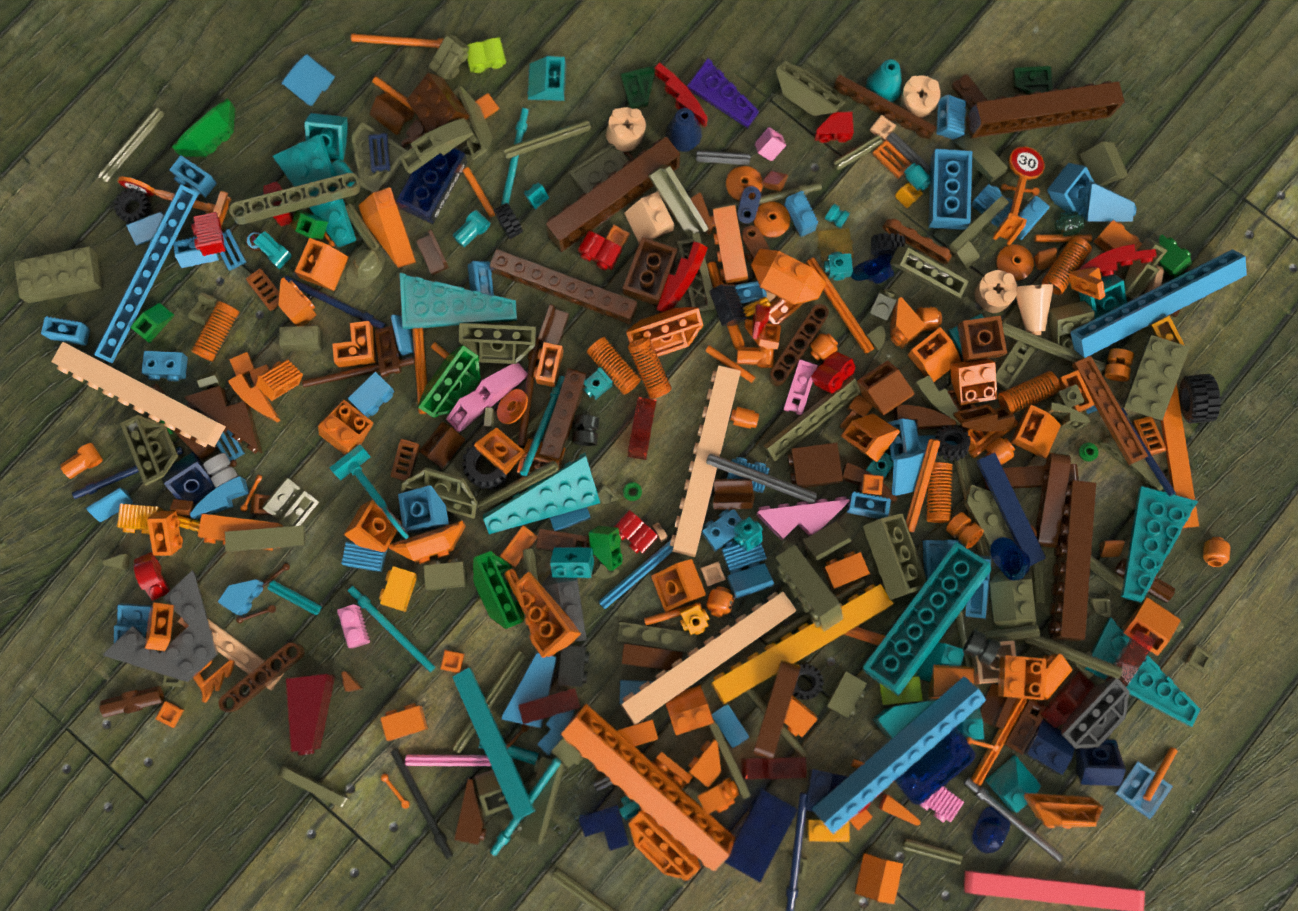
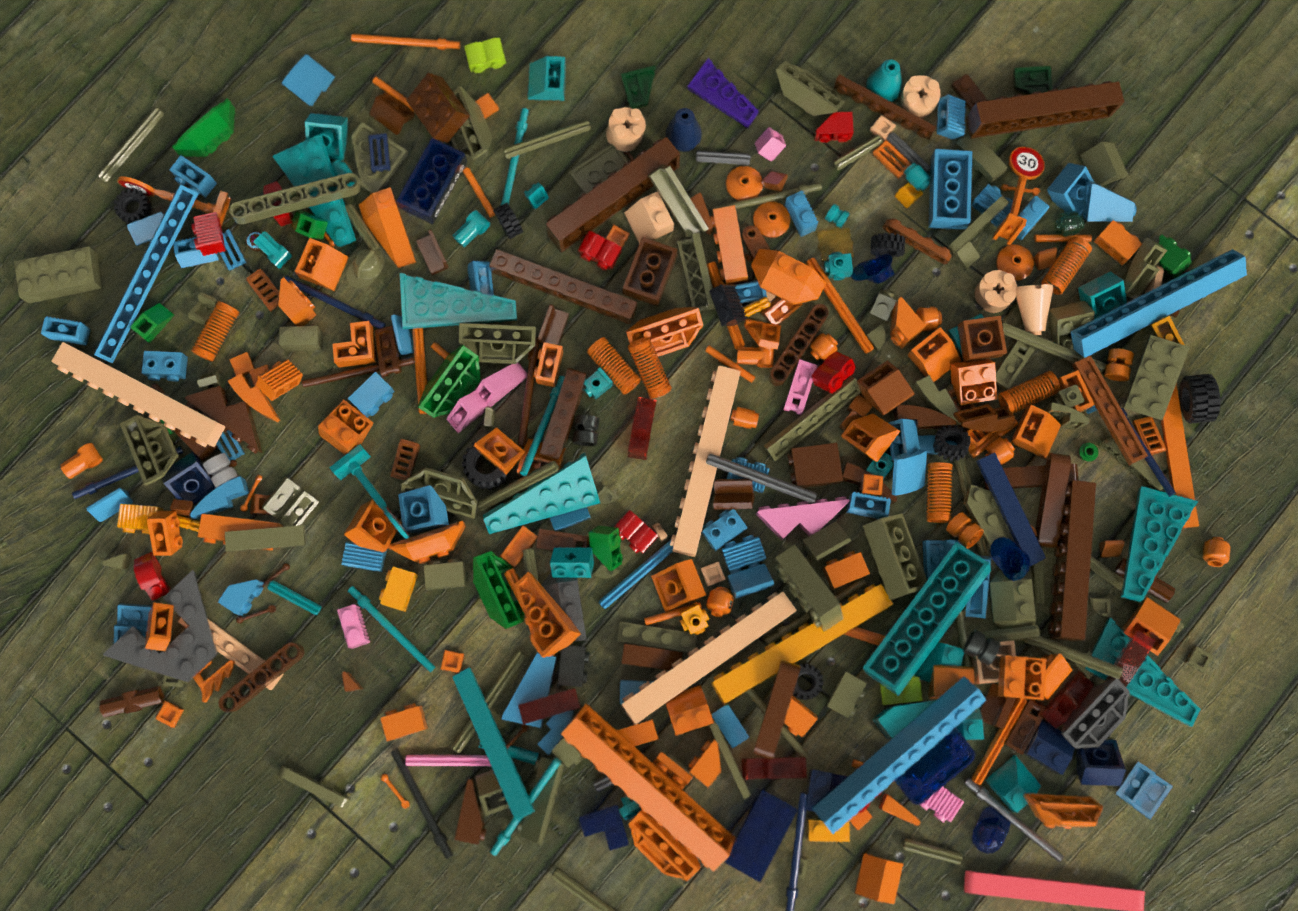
(308, 710): dark red slope -> none
(415, 131): reddish brown plate -> none
(434, 142): olive slope -> none
(442, 445): reddish brown panel -> none
(449, 57): olive brick -> none
(512, 406): orange dish -> none
(632, 485): green plate -> none
(678, 284): red slope -> none
(681, 93): red slope -> none
(719, 796): orange brick -> none
(747, 204): dark blue plate -> none
(748, 534): teal brick -> none
(760, 319): red slope -> none
(922, 484): orange axle -> none
(929, 272): olive brick -> none
(994, 747): orange hinge -> none
(1088, 282): orange slope -> none
(1125, 255): red slope -> none
(1160, 774): orange bar -> none

